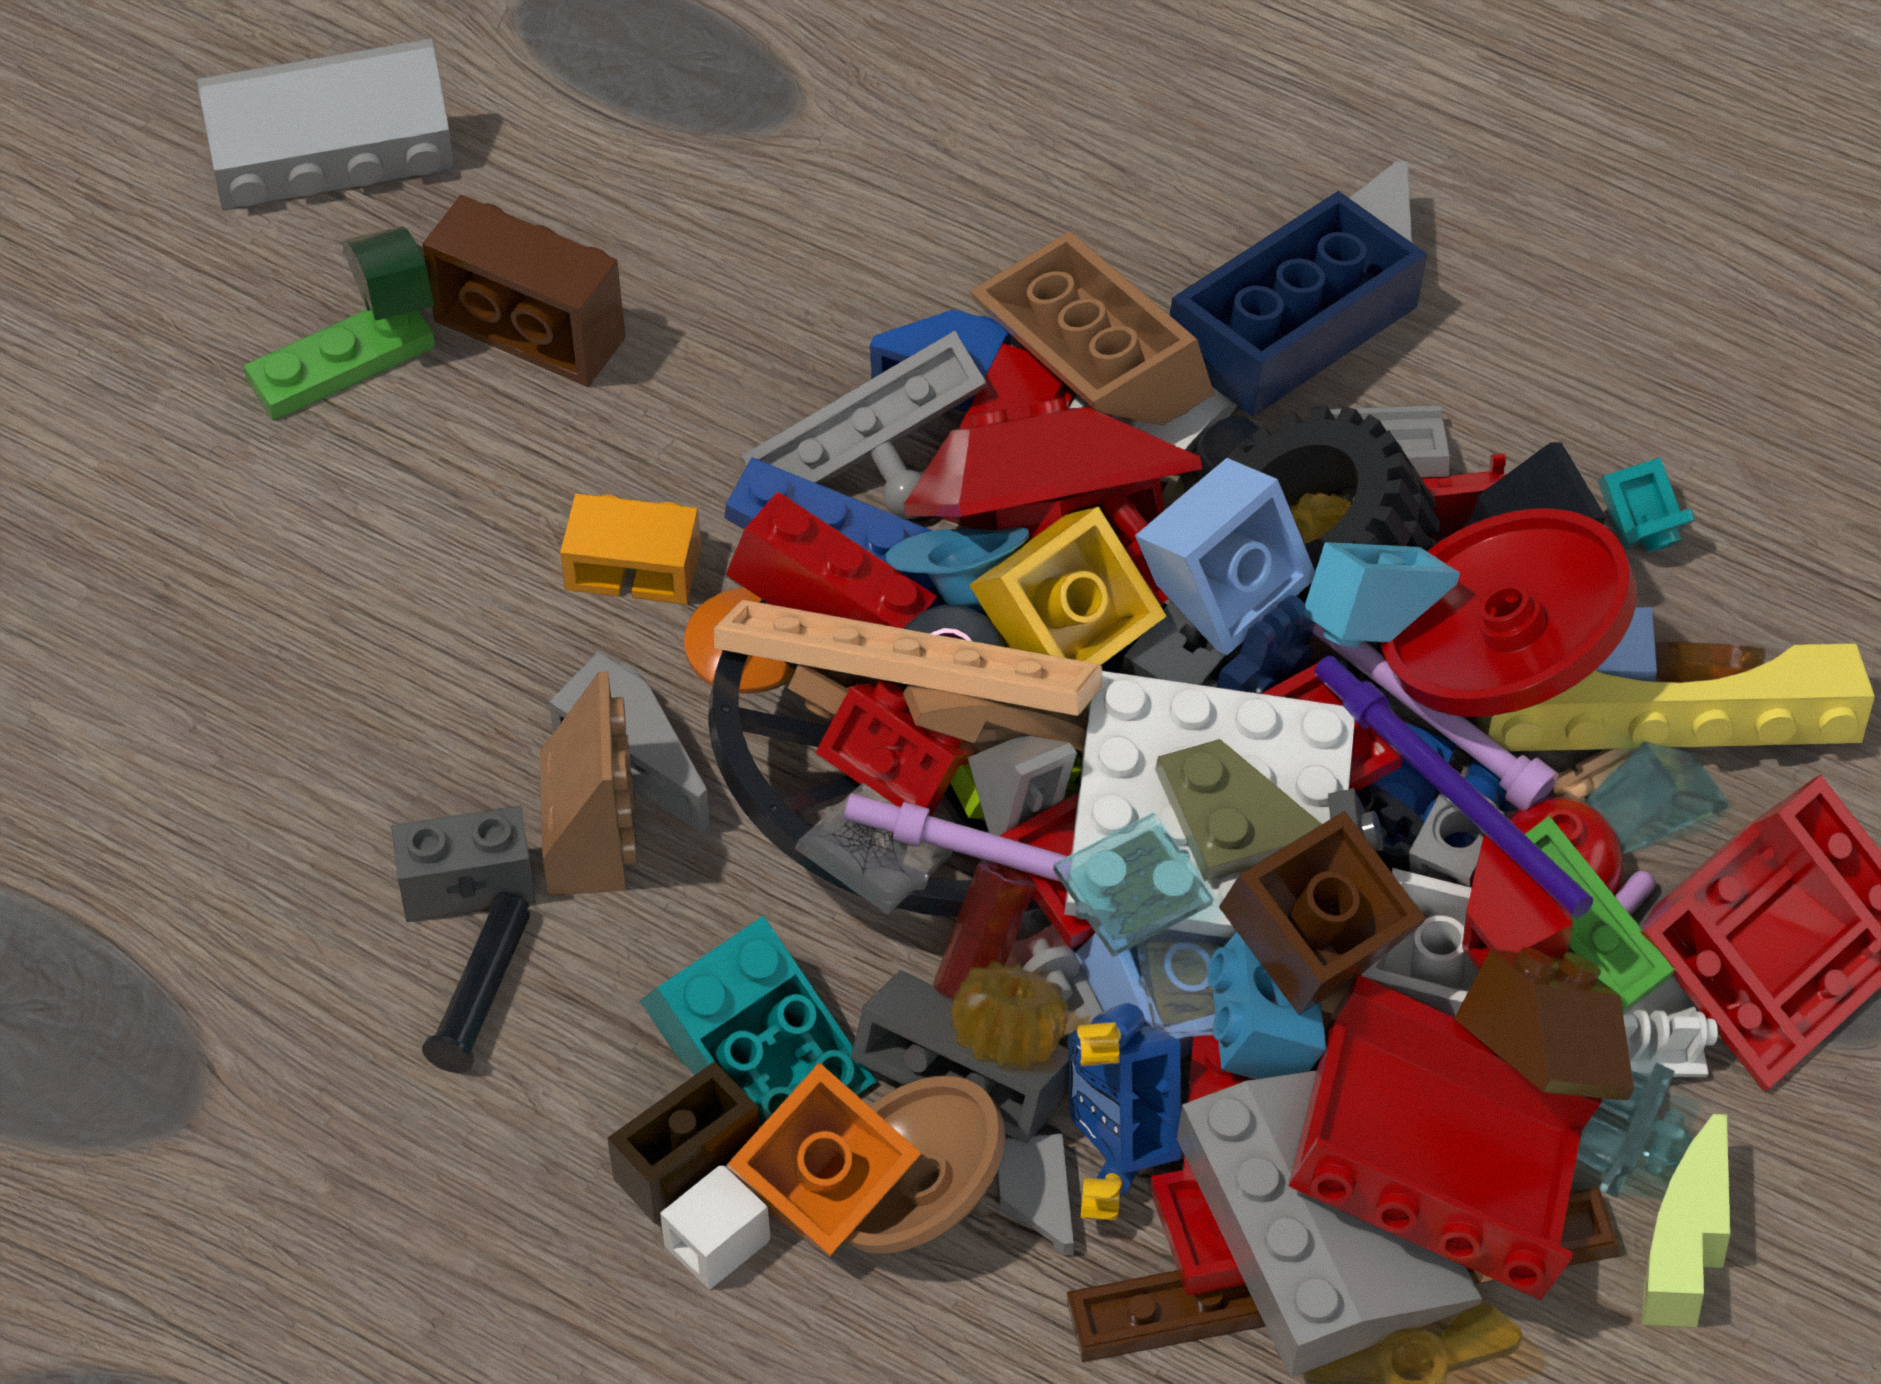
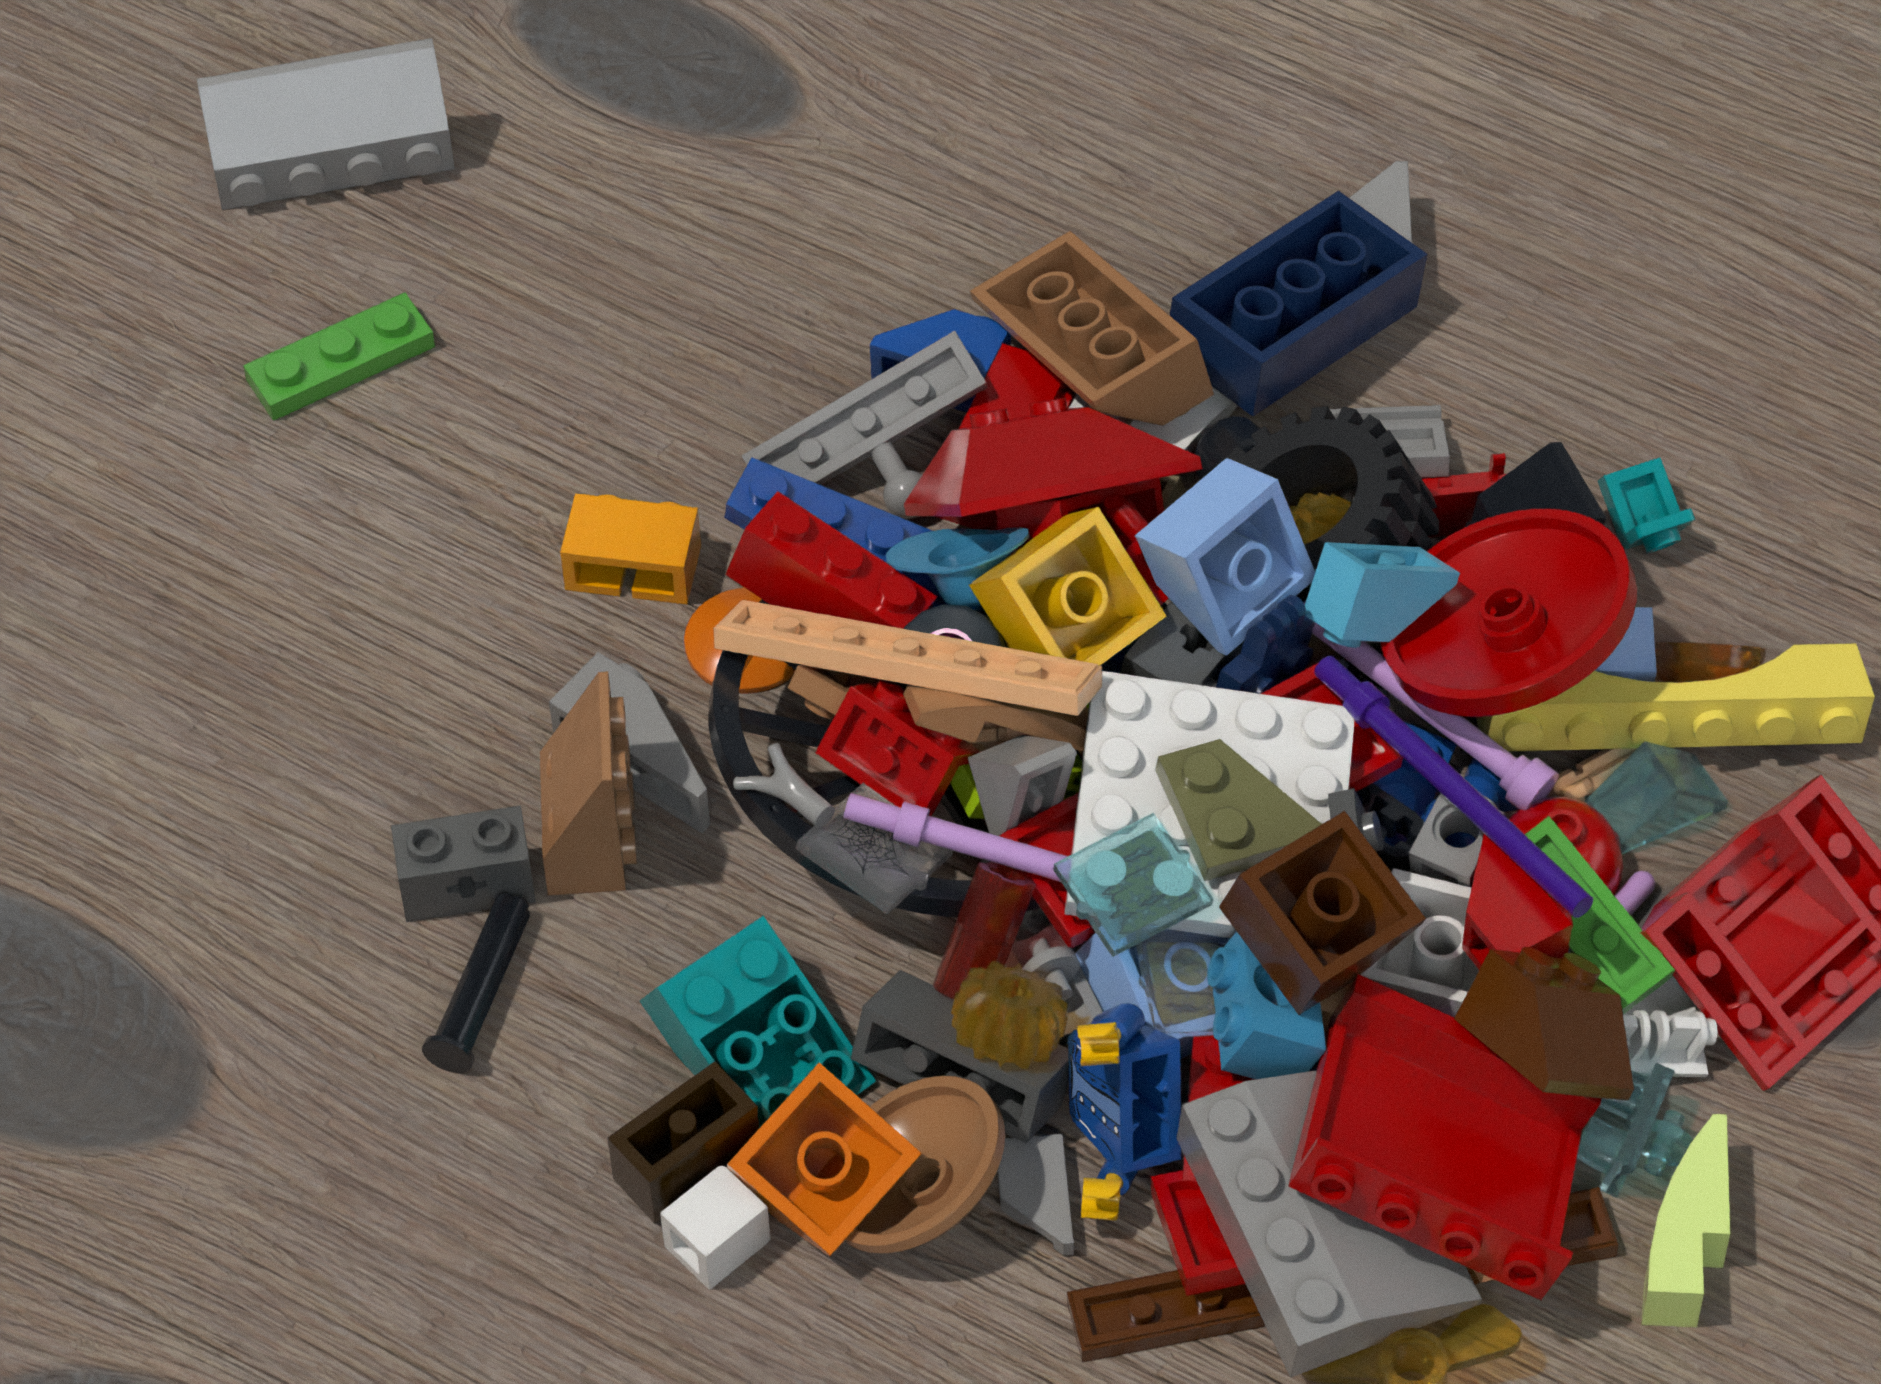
(389, 272): dark green slope -> none
(525, 290): reddish brown brick -> none
(790, 788): none -> light grey bar

